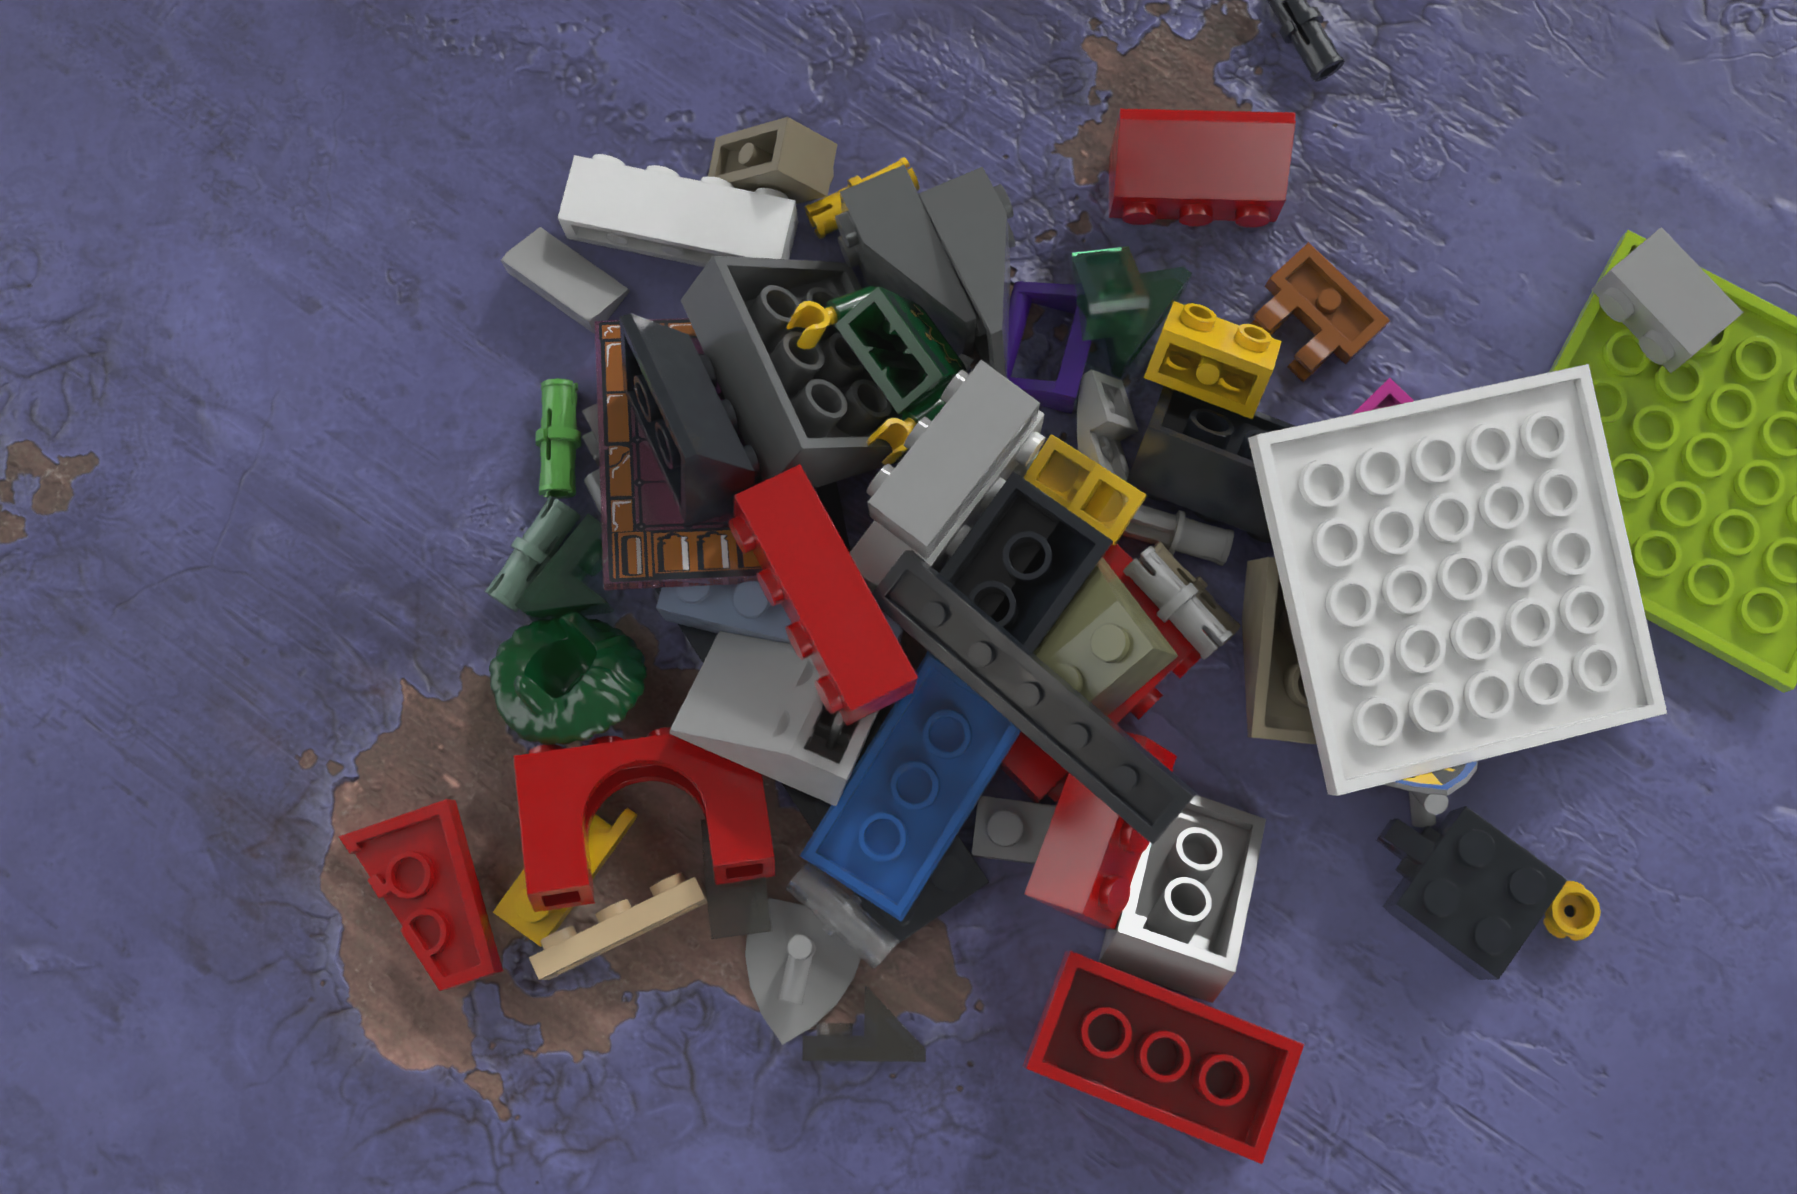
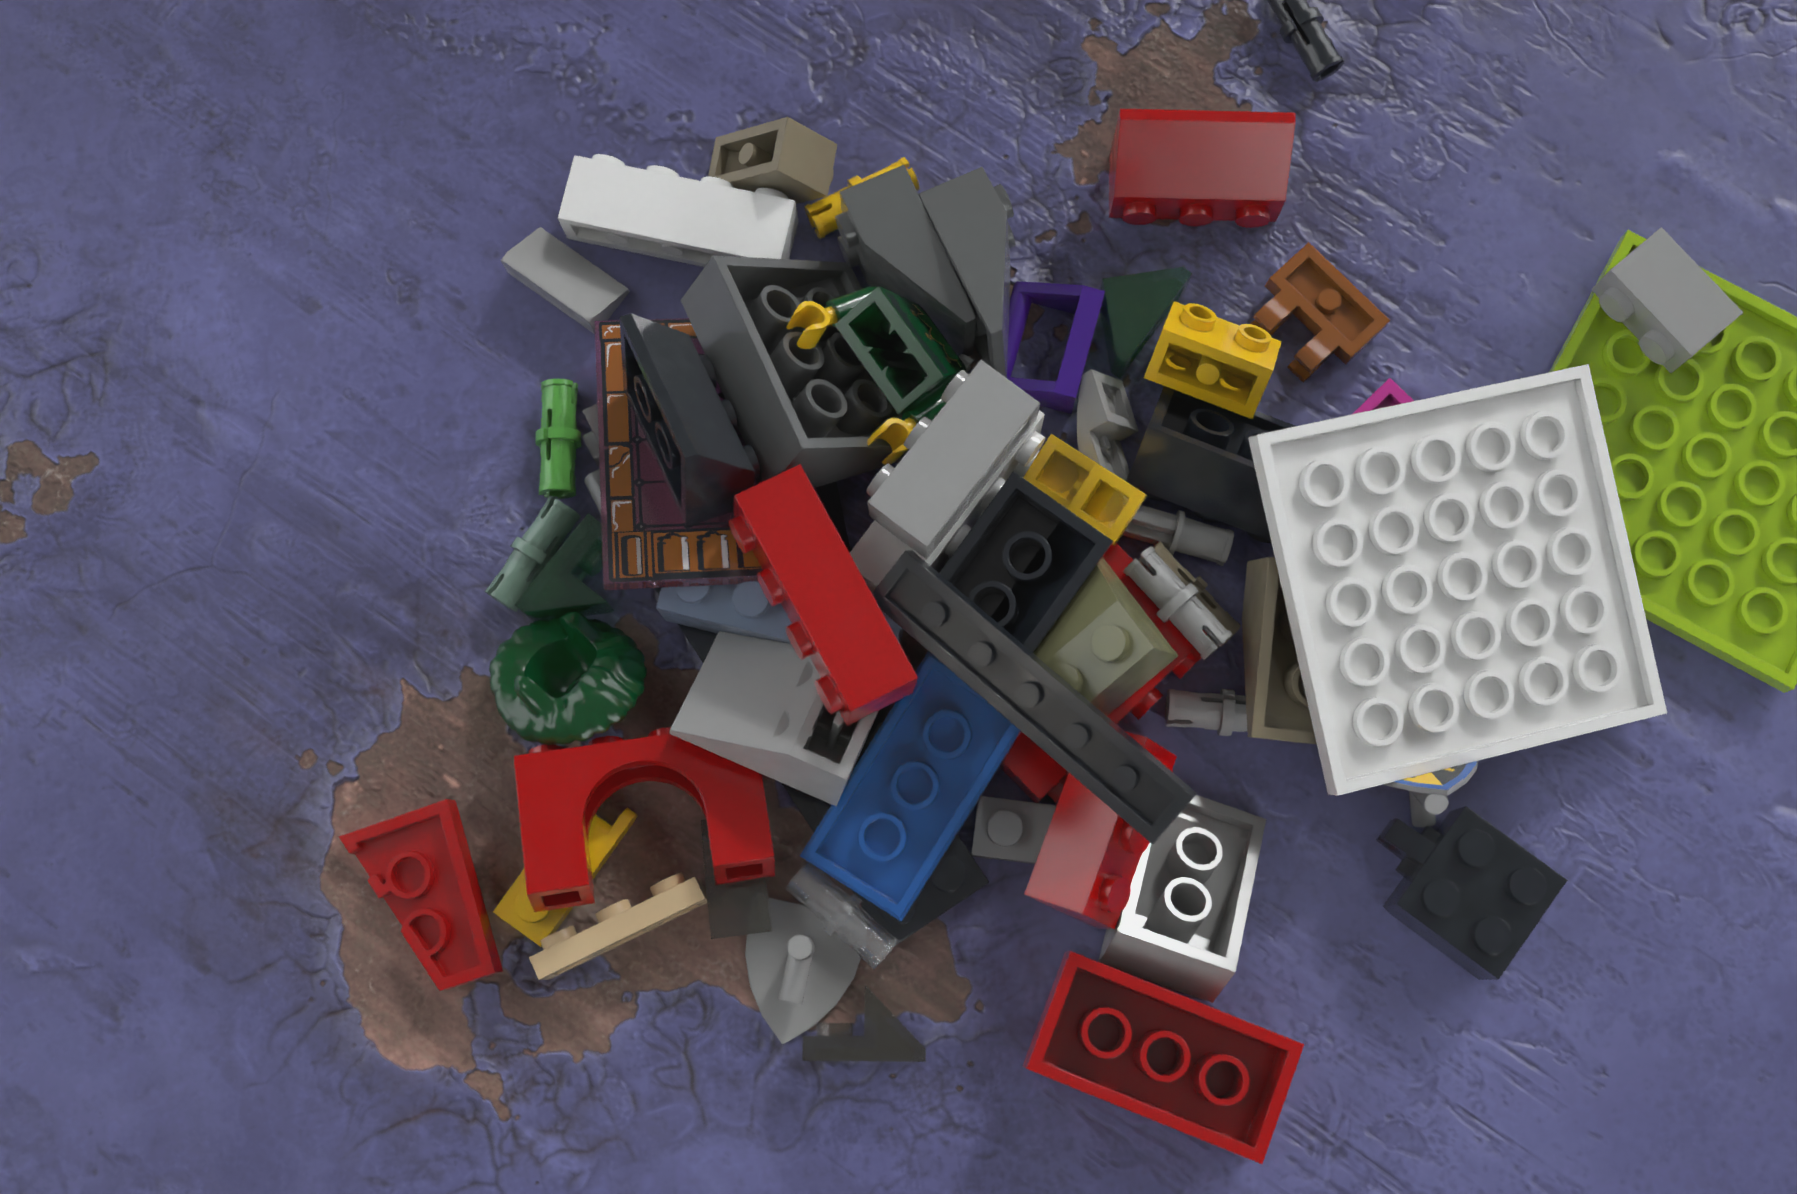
(1109, 293): clear green slope -> none
(1206, 710): none -> light grey pin
(1585, 913): yellow plate -> none

